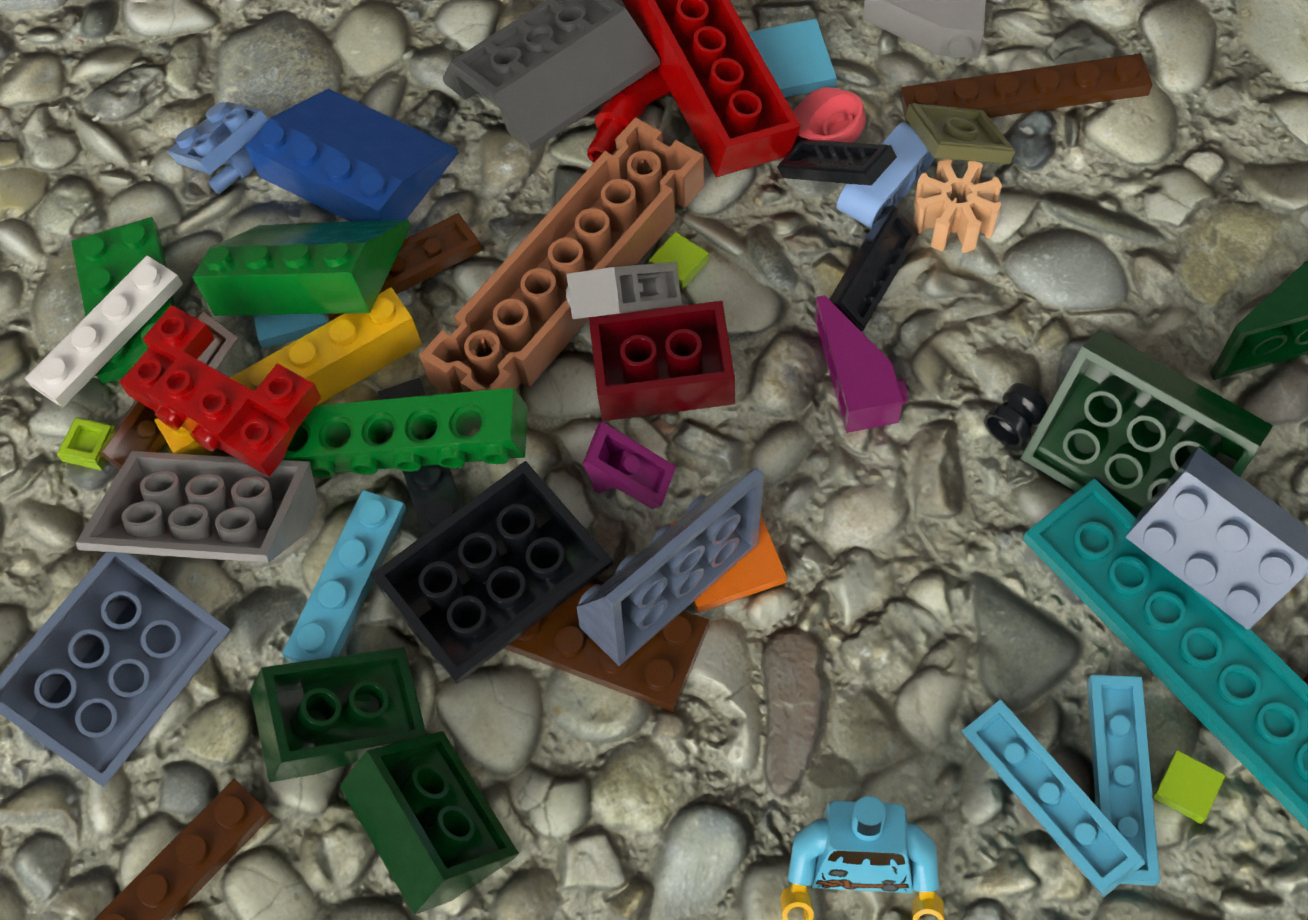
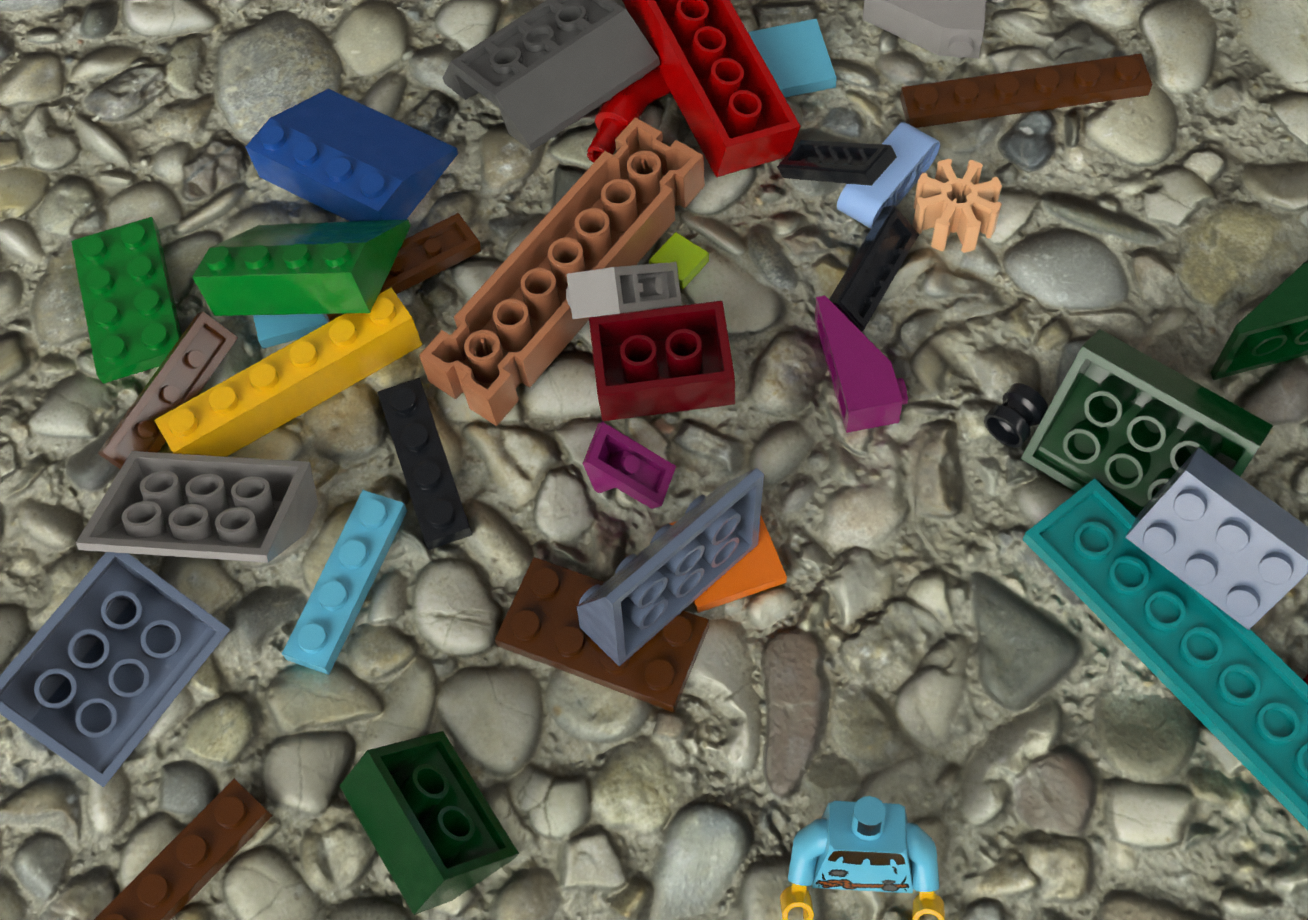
(84, 442): lime tile -> none
(104, 331): white plate -> none
(211, 405): red bracket -> none
(220, 140): medium blue plate -> none
(333, 711): dark green slope -> none
(410, 421): green brick -> none
(491, 571): black slope -> none
(831, 116): coral cap -> none
(959, 134): olive tile -> none
(1053, 798): medium azure plate -> none
(1123, 766): medium azure plate -> none
(1189, 787): lime tile -> none

